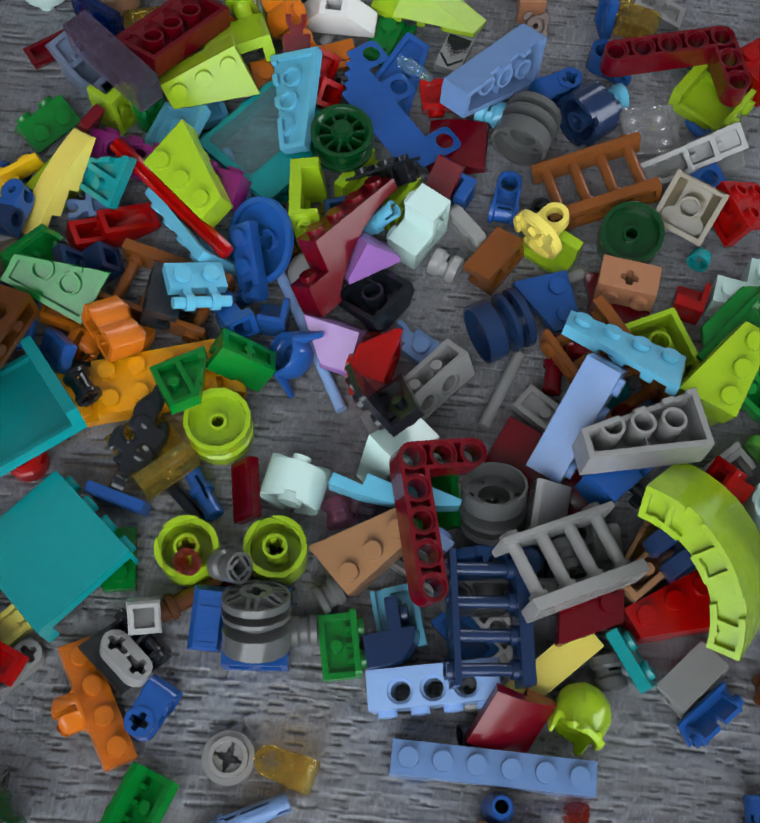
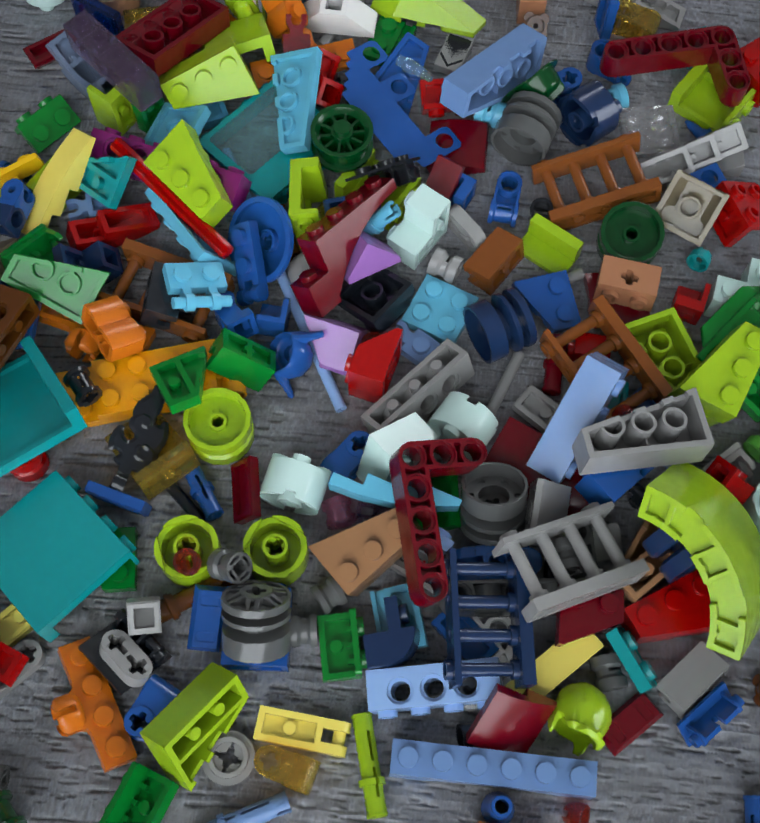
(57, 349): blue tile -> none
(91, 119): dark red tile -> none
(193, 722): none -> lime wedge
(301, 731): none -> light yellow plate
(344, 458): none -> blue piece
(369, 766): none -> lime pin
(391, 406): black bracket -> none
(438, 309): none -> medium azure plate
(463, 420): none -> light aqua brick
(541, 233): light yellow tile -> none
(544, 82): none -> dark green piece
(623, 349): medium azure wing -> none
(630, 722): none -> dark red tile

